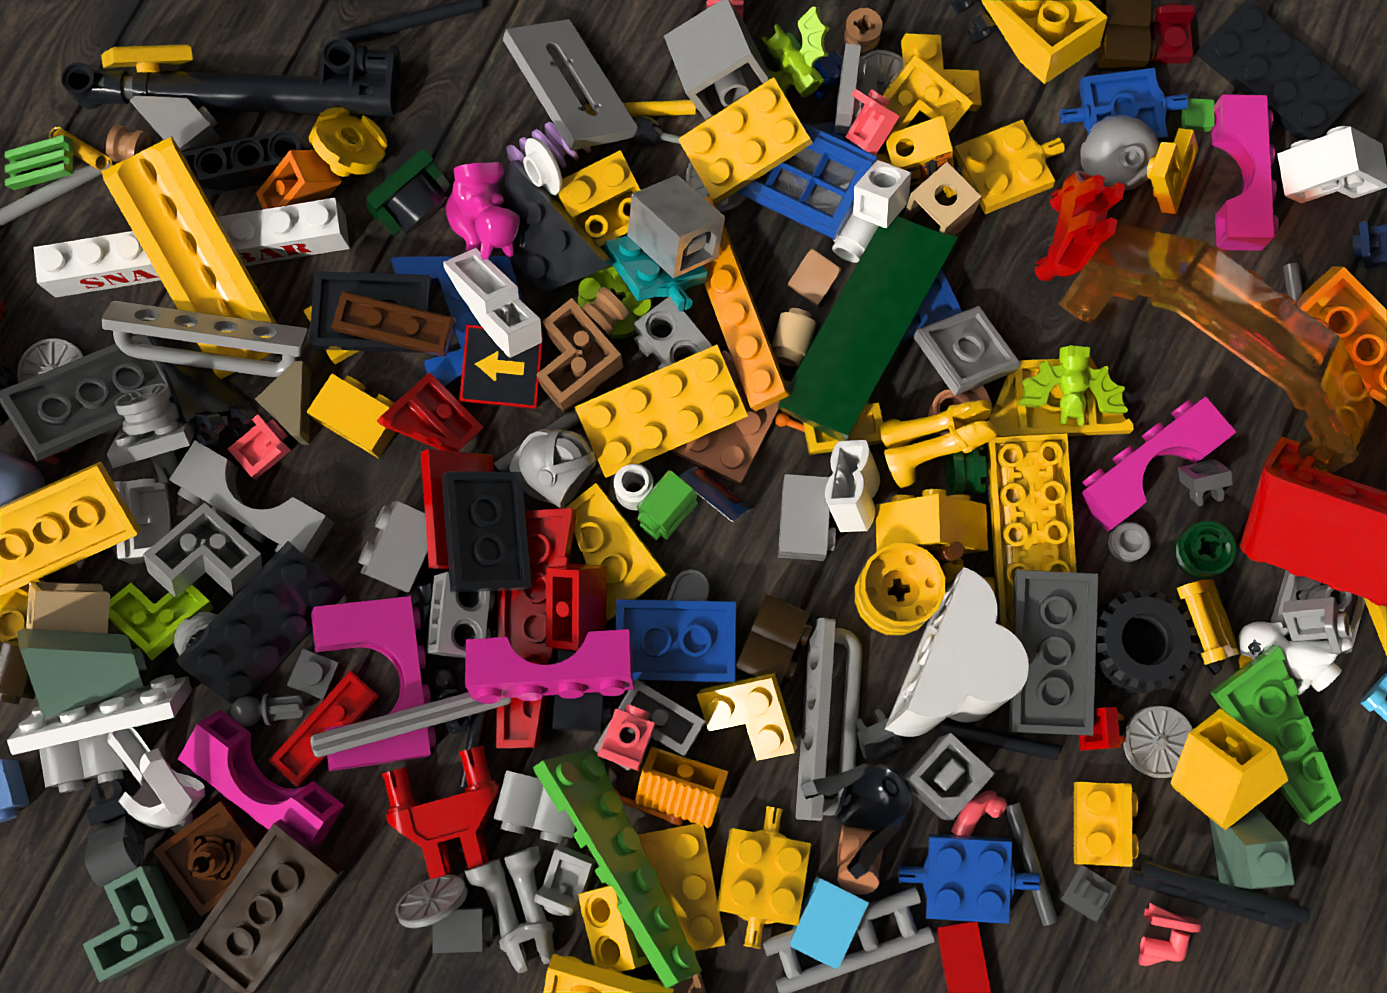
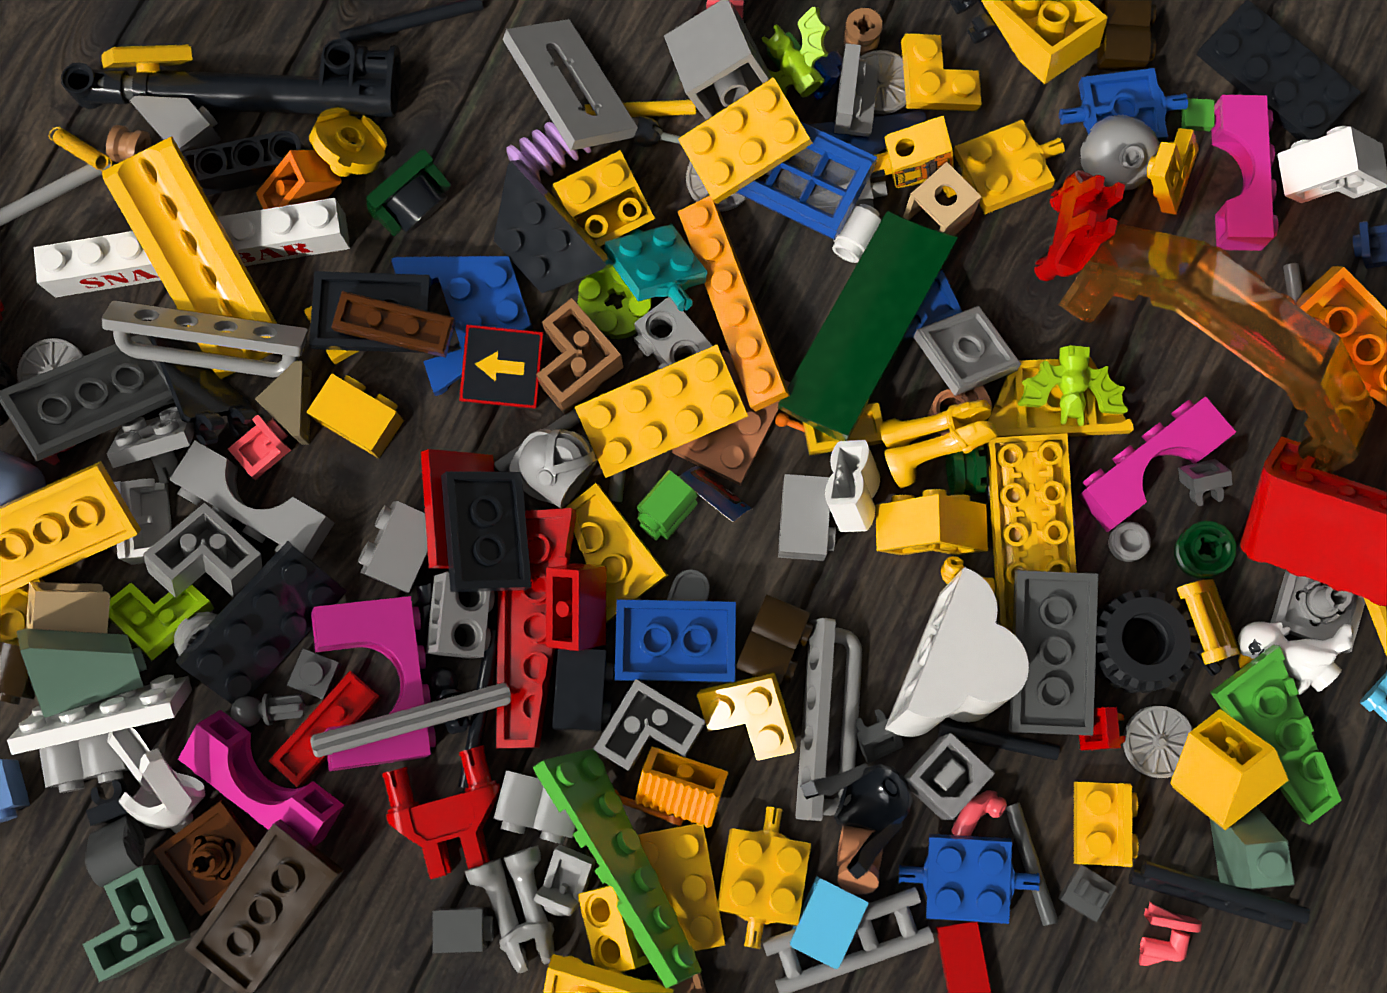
(40, 156): bright green tile -> none
(147, 409): light grey wheel -> none
(431, 416): red wing -> none
(431, 901): light grey wheel -> none
(475, 209): dark pink animal -> none
(494, 302): white slope -> none
(542, 166): white piece -> none
(599, 665): dark pink arch -> none
(605, 310): medium nougat wheel -> none
(631, 476): white brick -> none
(631, 753): coral brick -> none
(675, 226): flat silver piece -> none
(793, 337): tan brick -> none
(815, 277): slope -> none
(872, 123): coral bracket -> none
(881, 193): white brick -> none
(911, 571): yellow wheel -> none
(924, 90): yellow plate -> none
(948, 553): reddish brown wheel -> none
(1173, 33): dark red bracket -> none
(1316, 620): light grey bracket -> none

